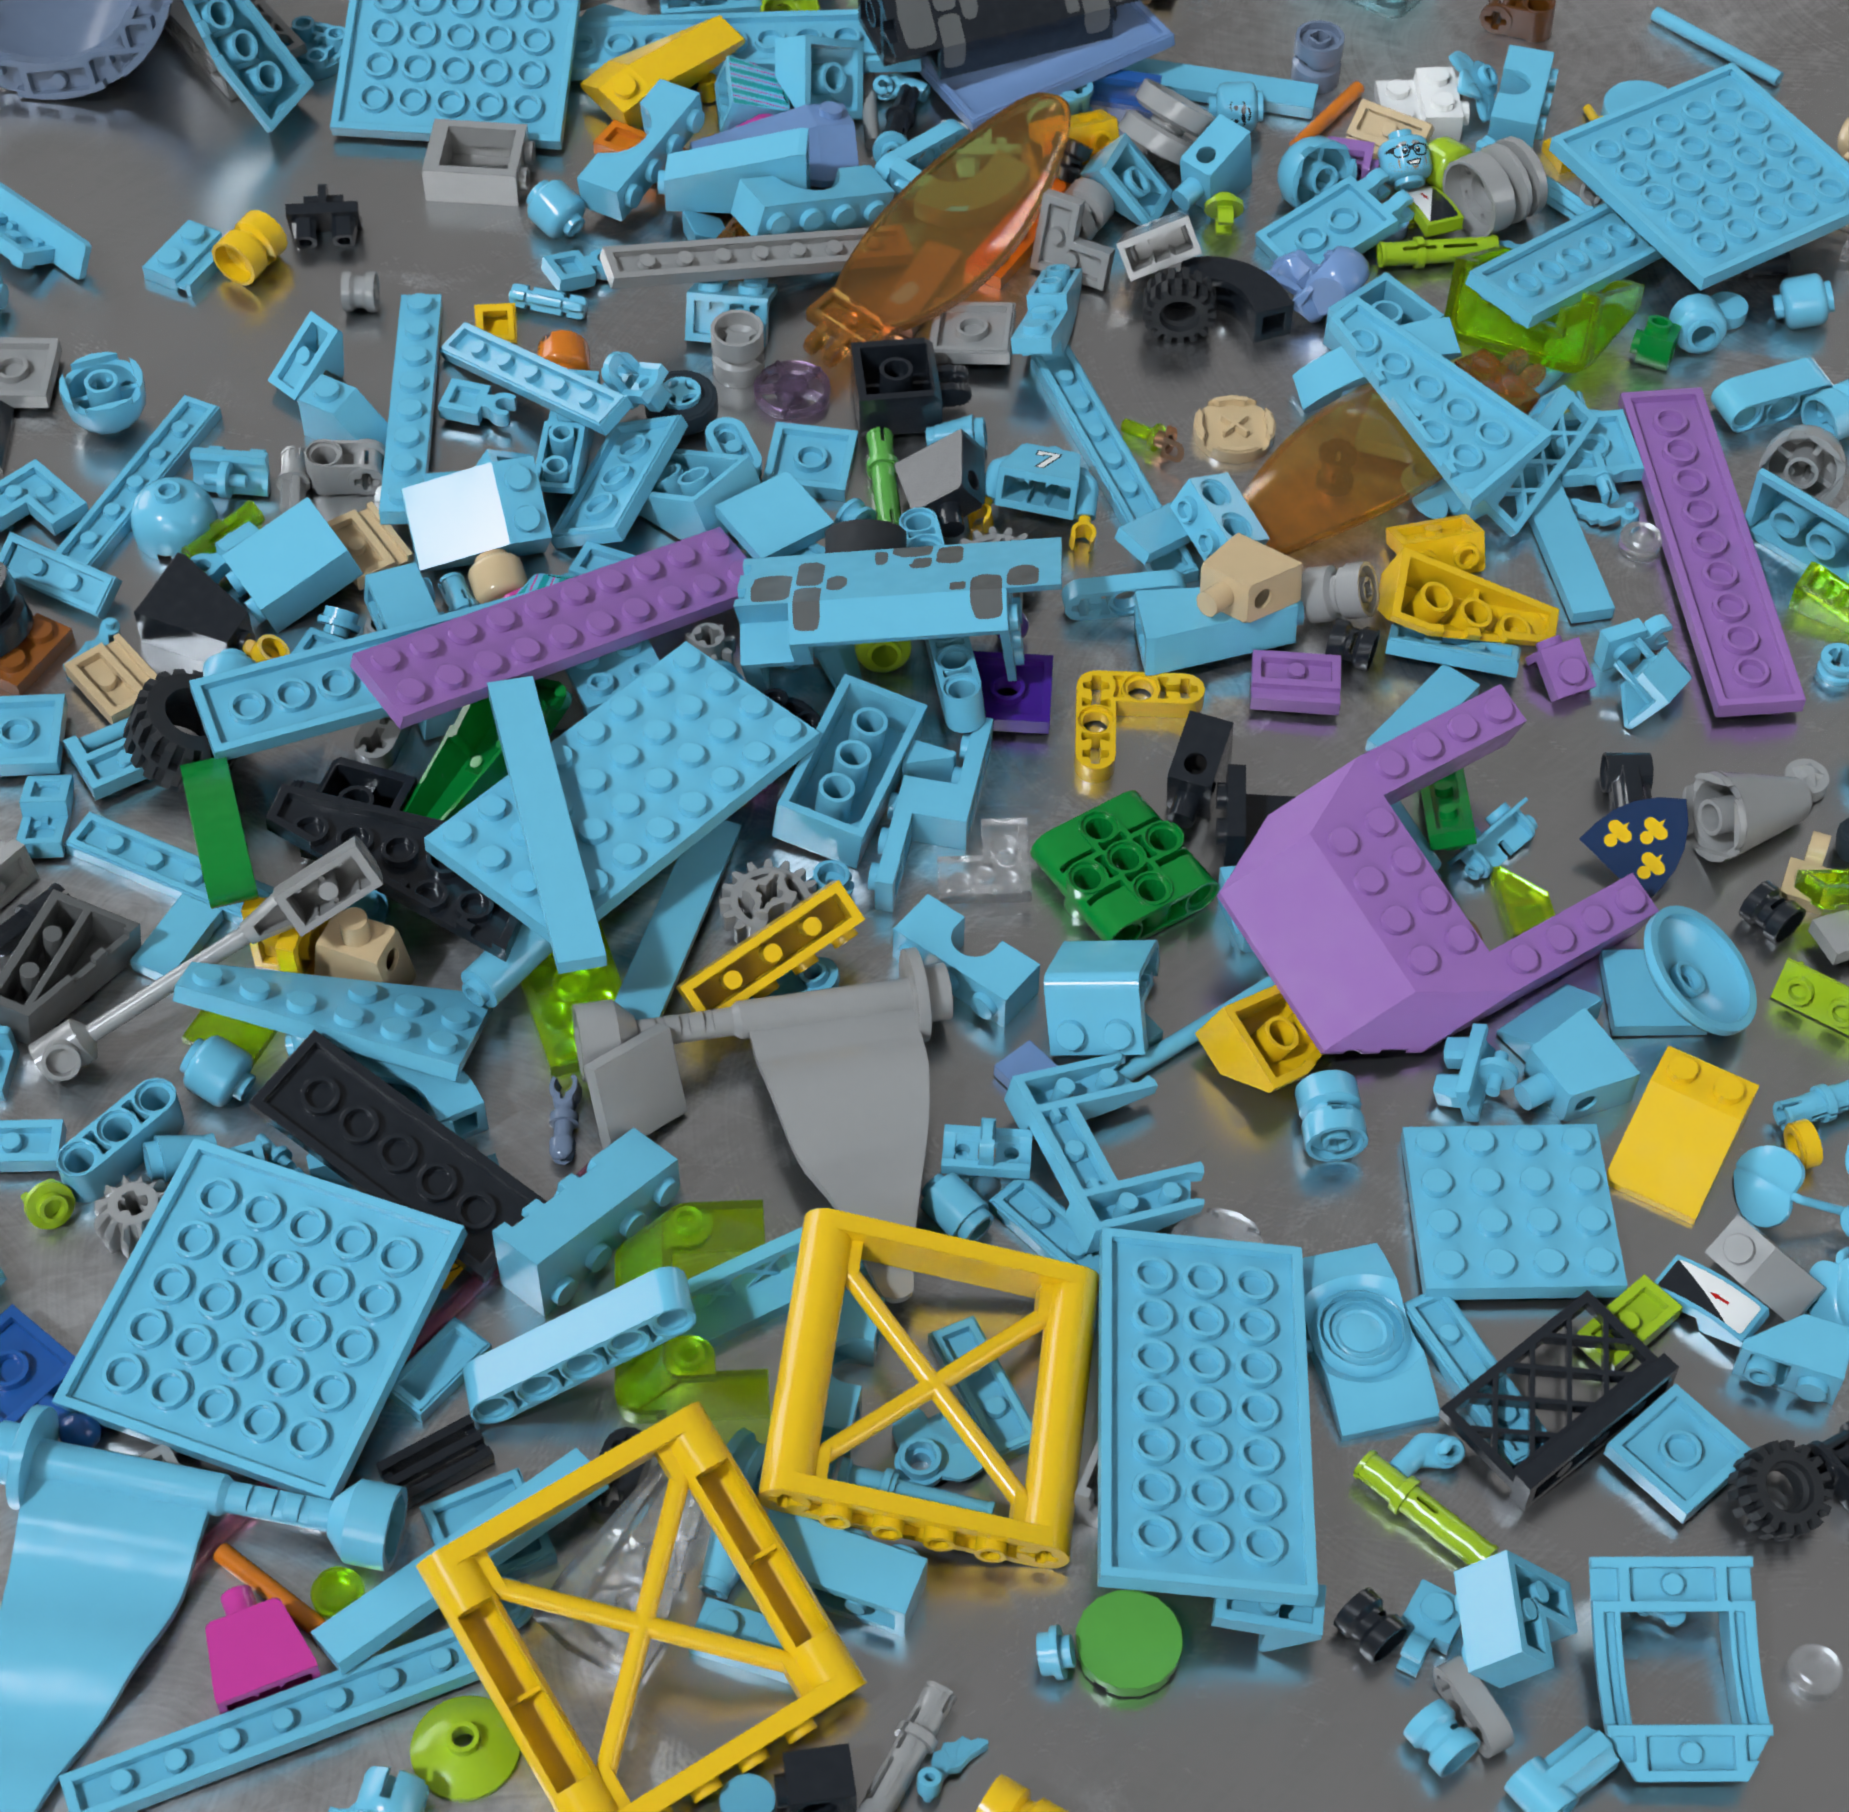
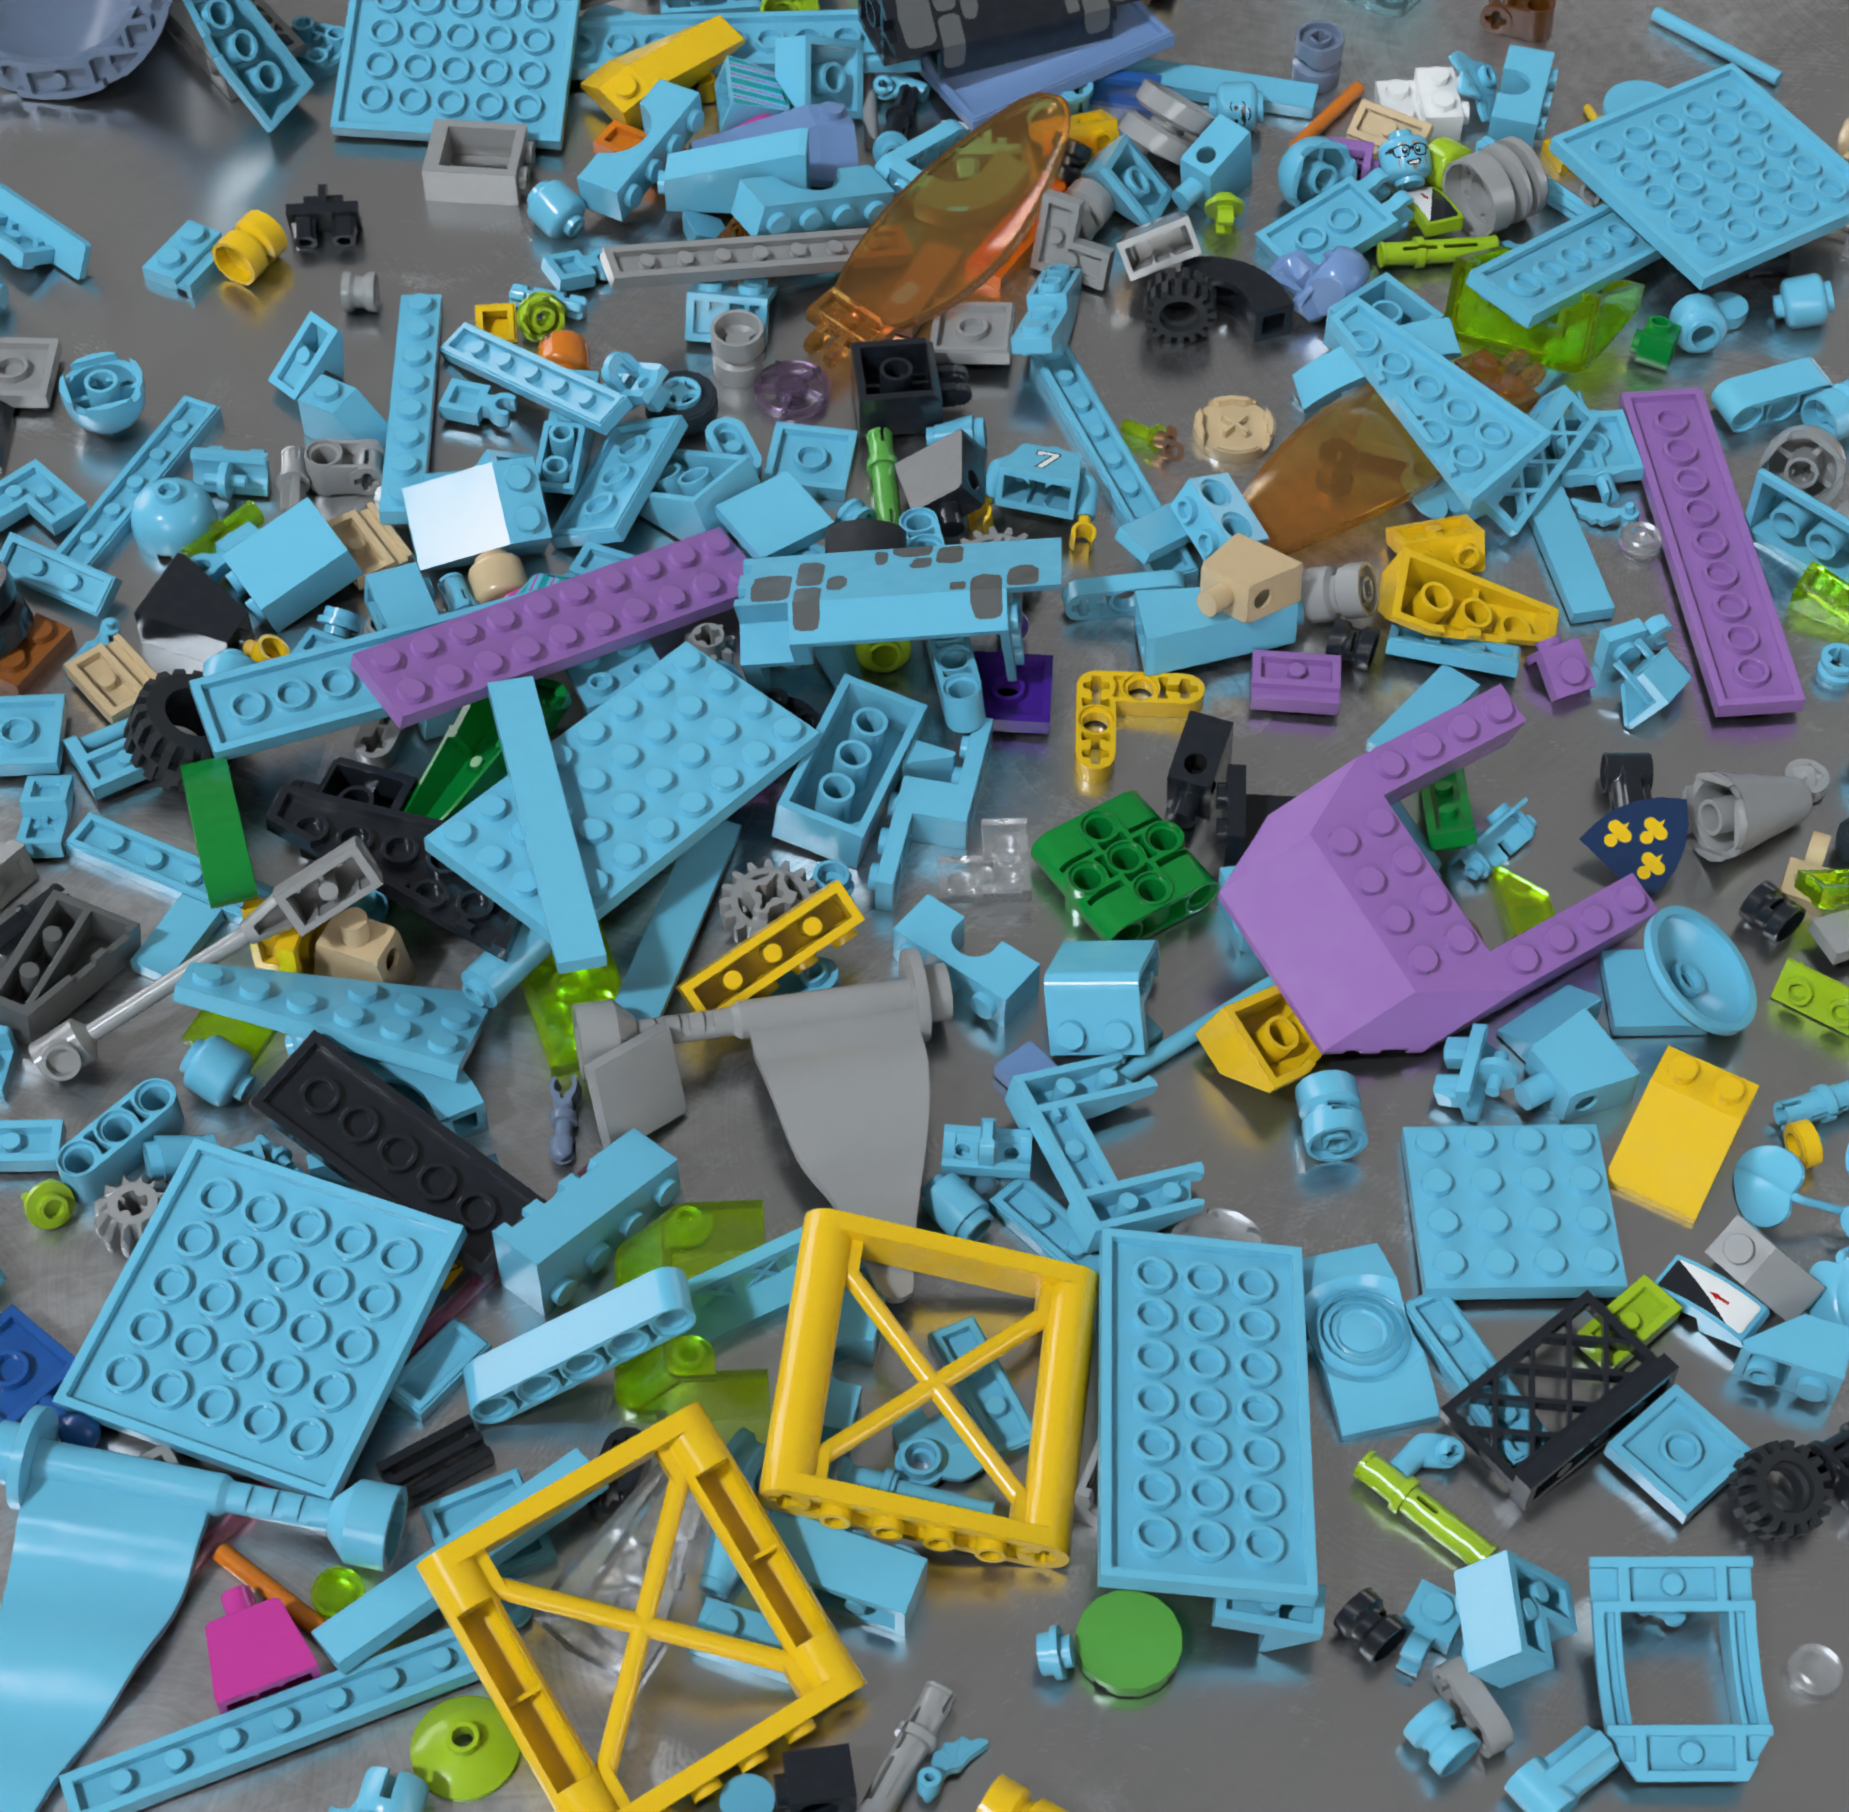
(552, 319): none -> lime plate

